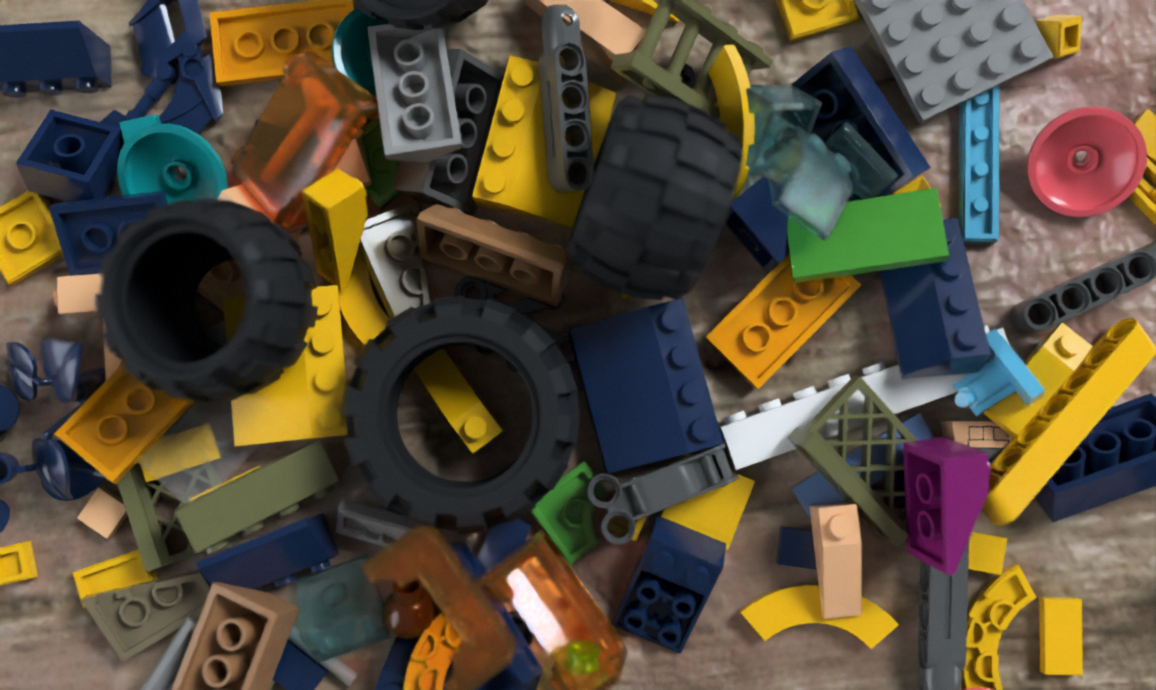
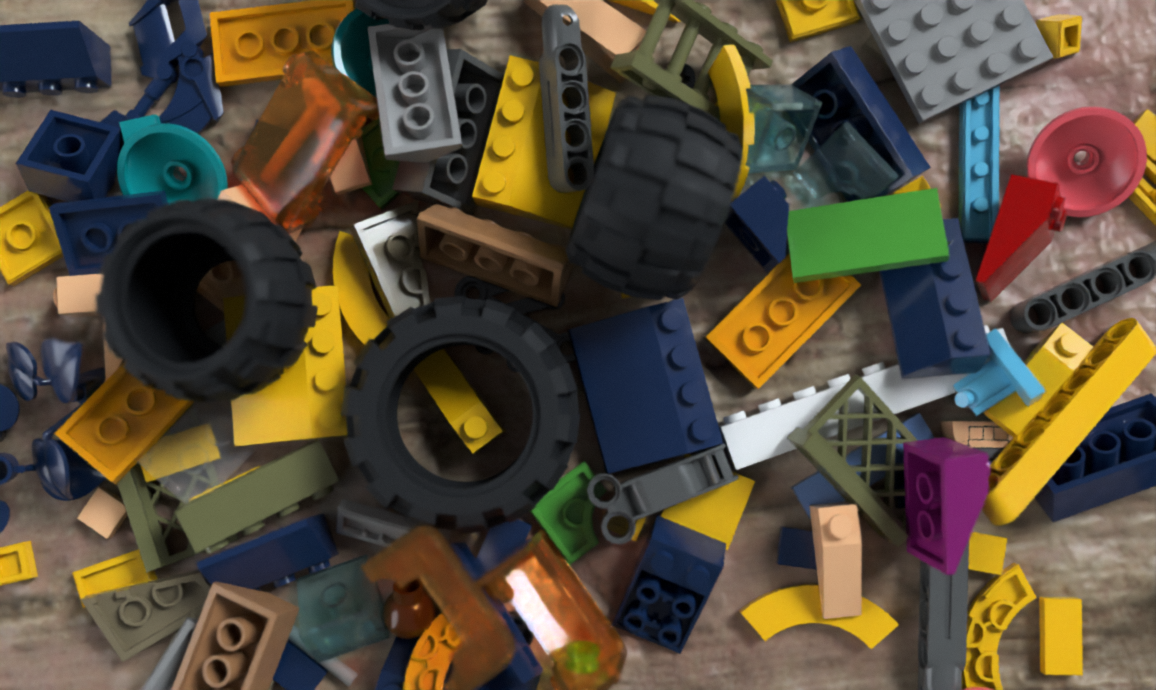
(336, 223): yellow slope -> none
(808, 181): clear light blue slope -> none
(1022, 230): none -> red slope

